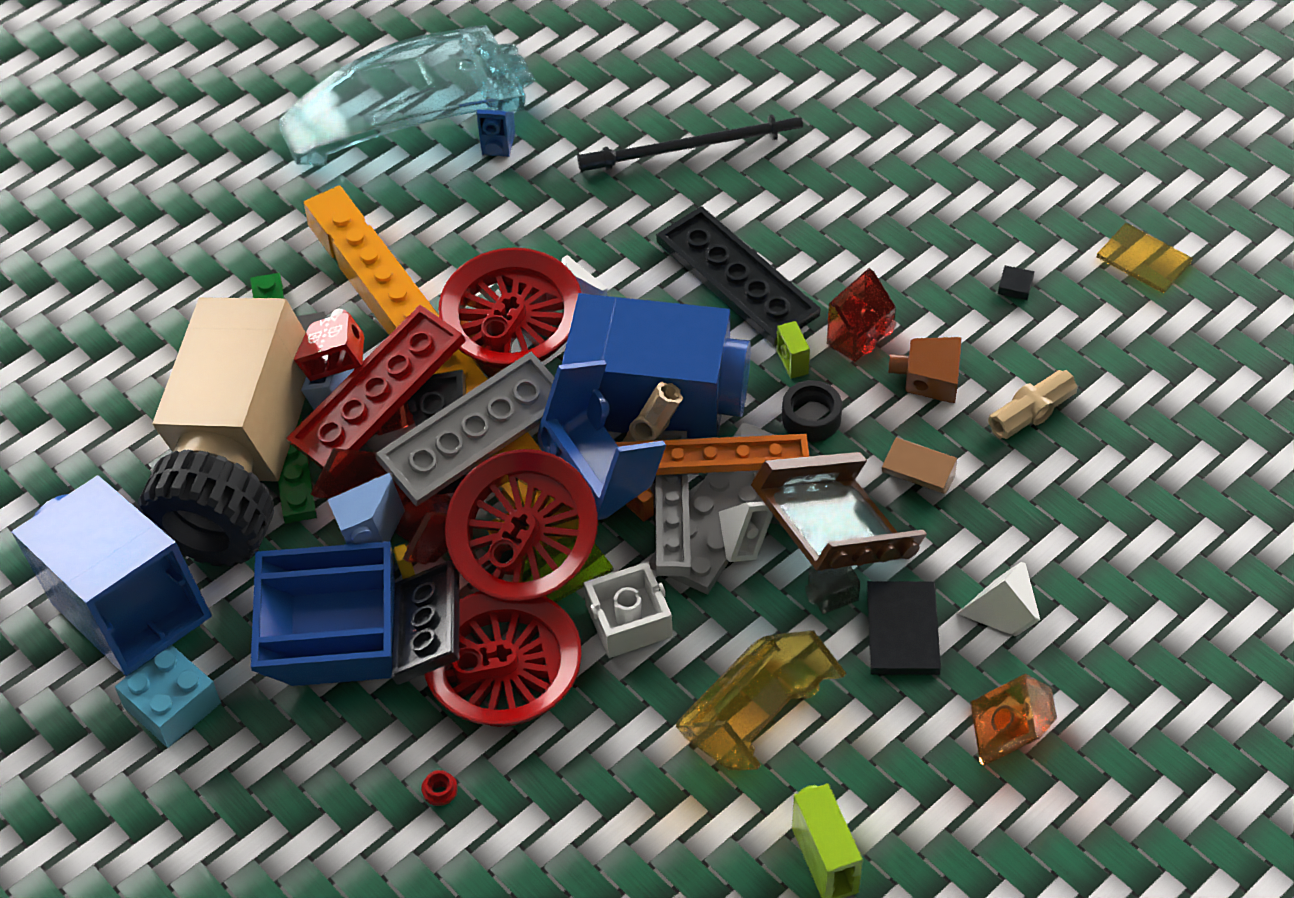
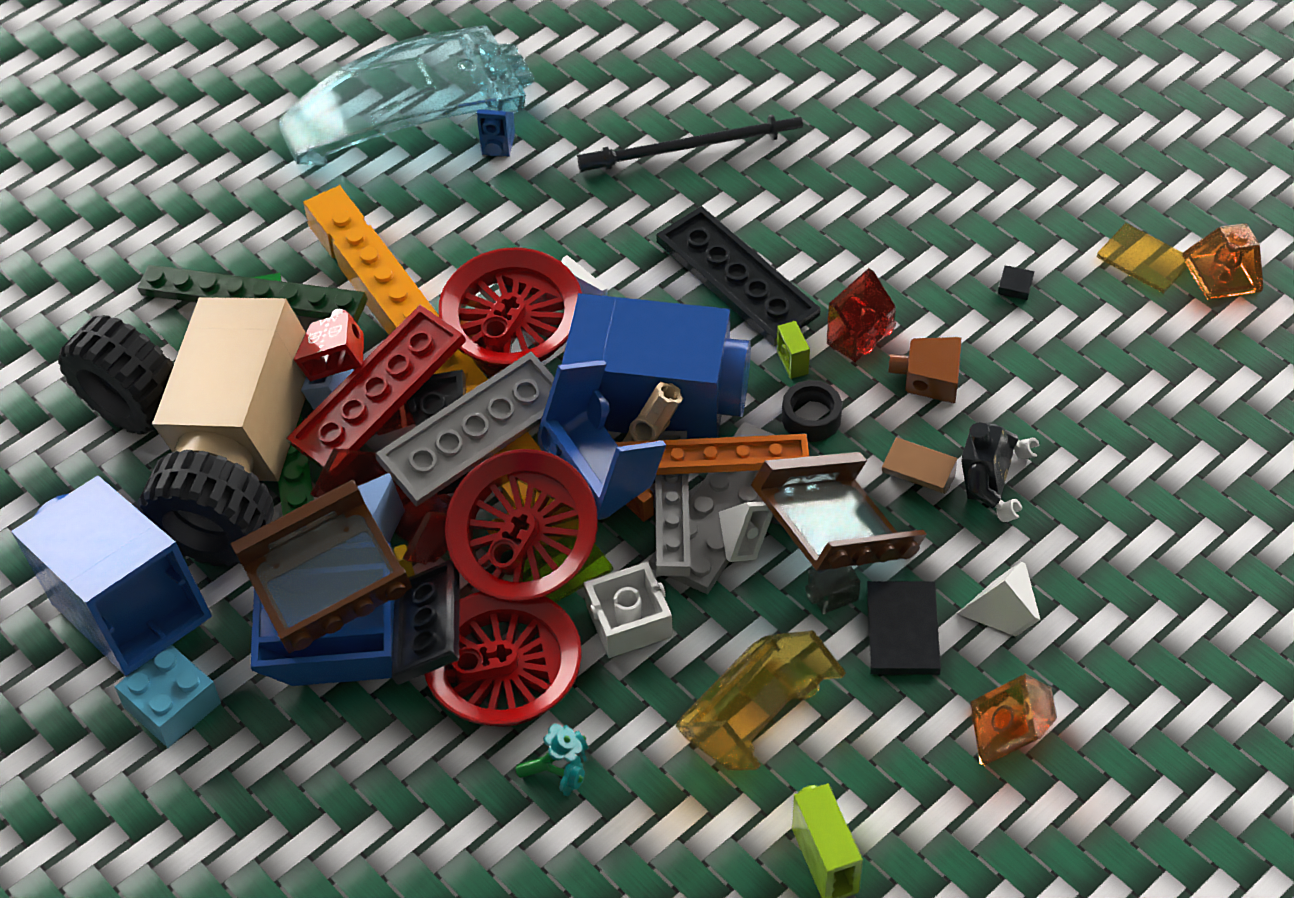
(116, 372): none -> black tyre
(304, 299): none -> dark green plate
(321, 567): none -> panel
(439, 779): red plate -> none
(564, 745): none -> teal plant
(987, 463): none -> black torso
(1032, 404): tan piece -> none
(1226, 262): none -> clear orange slope

